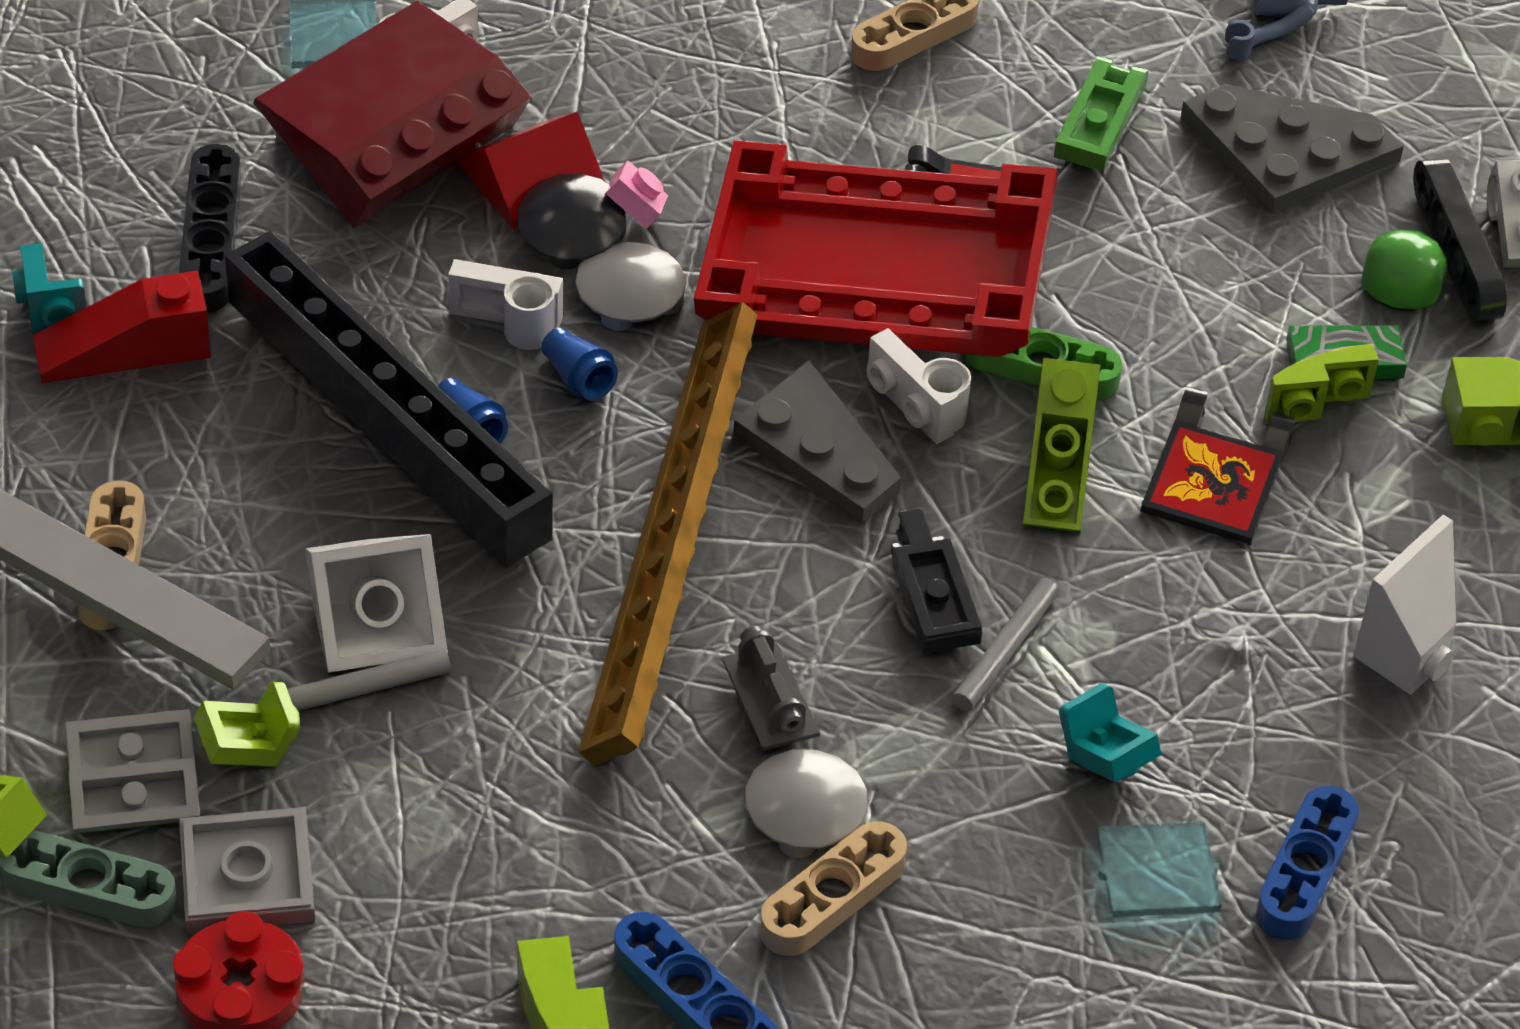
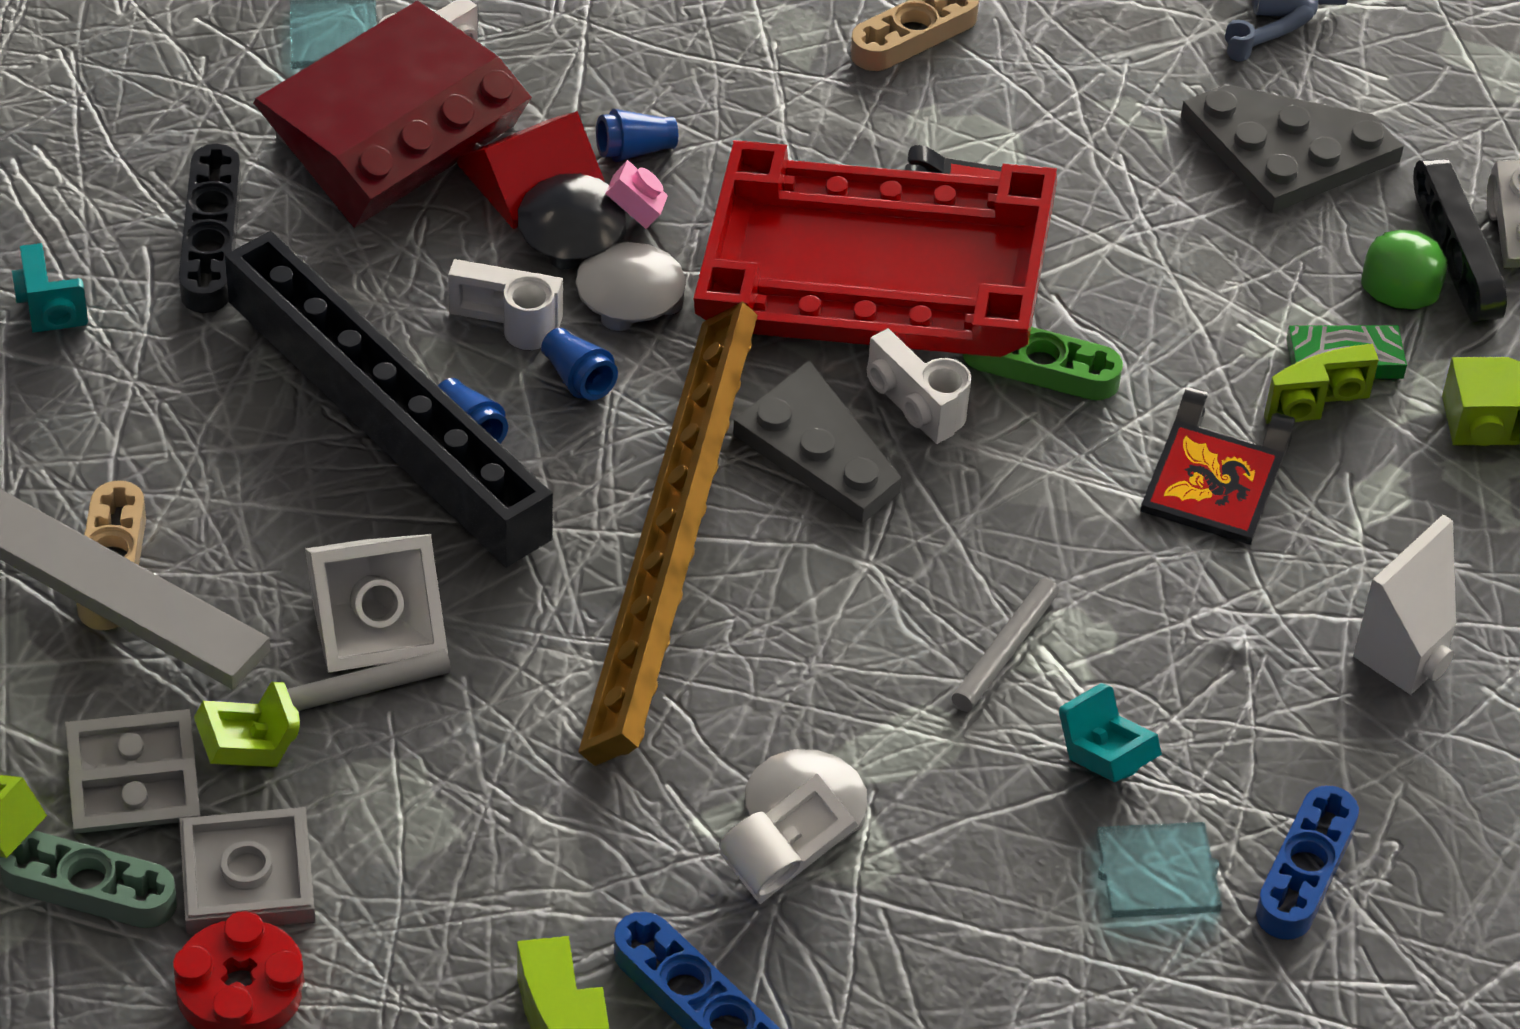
(134, 328): red slope -> none
(634, 134): none -> blue cone
(769, 691): dark grey hinge -> none
(779, 845): none -> white plate
(828, 913): tan beam -> none
(933, 586): black hinge -> none
(1061, 445): lime slope -> none
(1100, 114): bright green plate -> none

